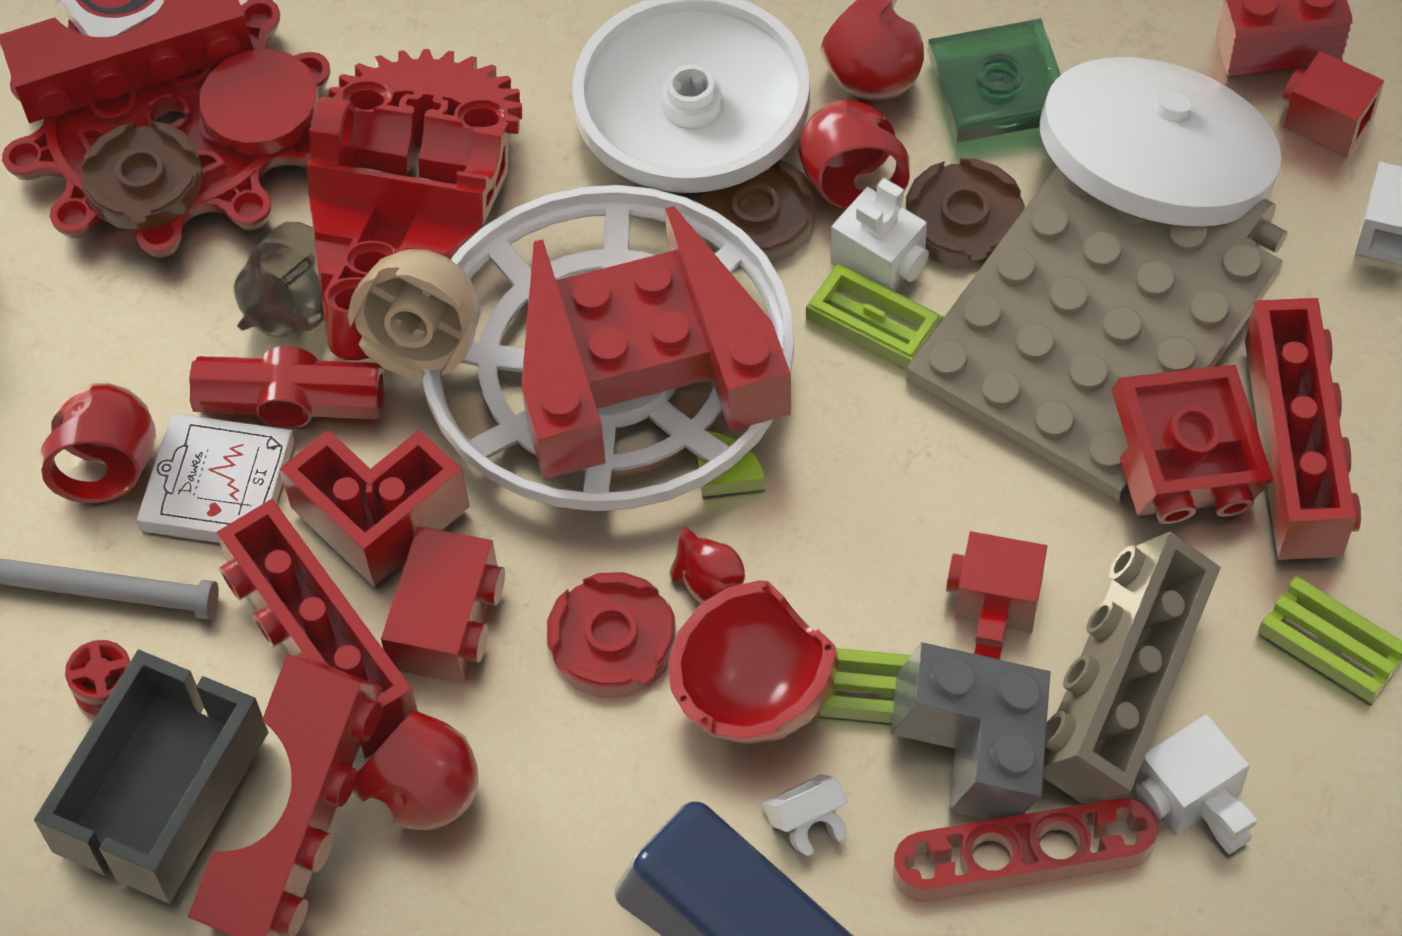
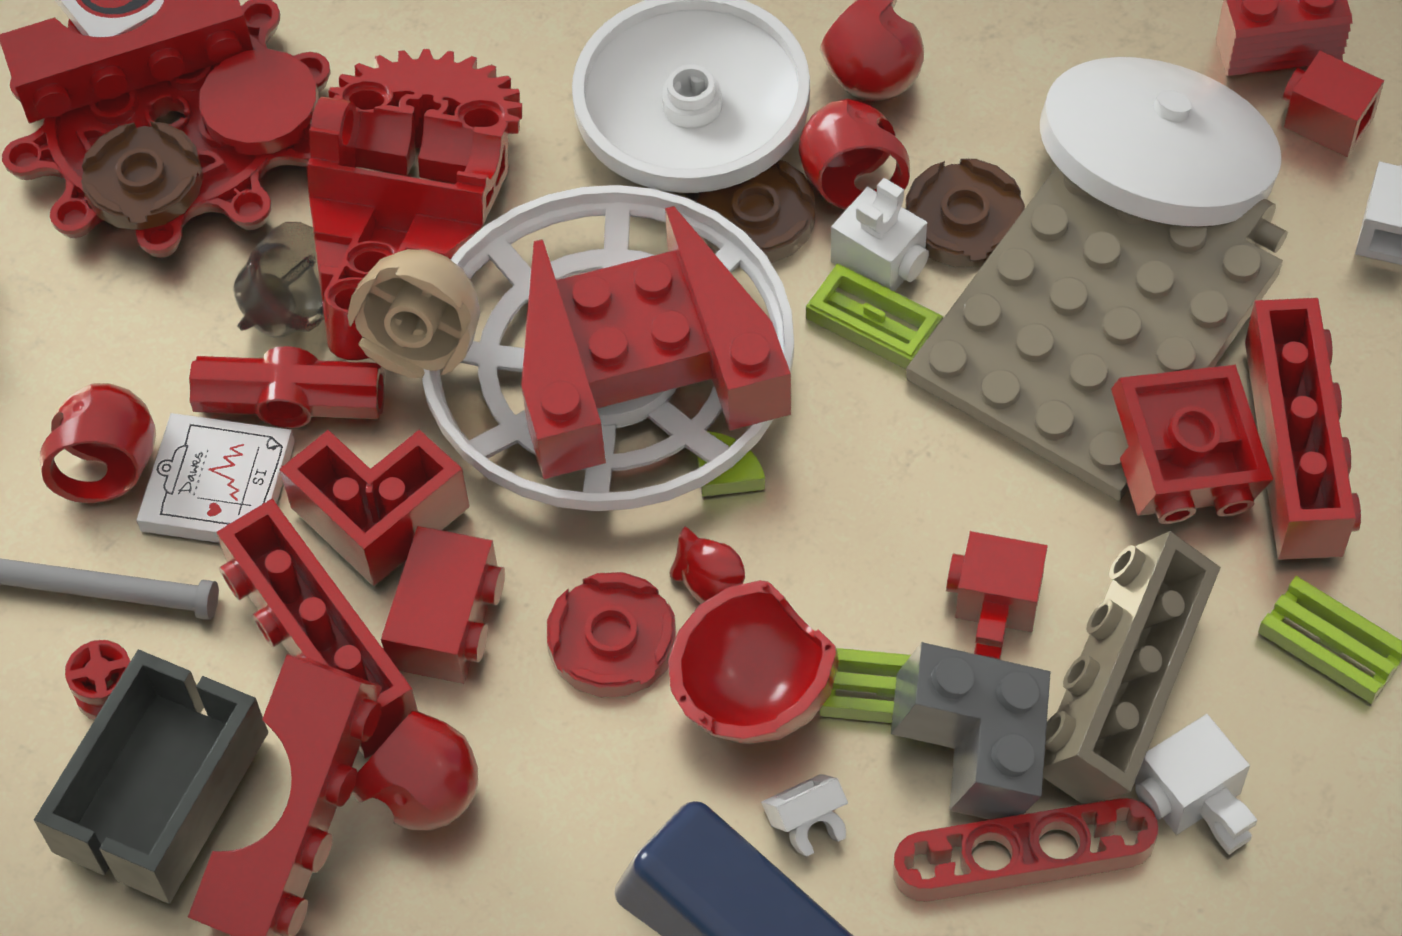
(994, 78): clear green plate -> none

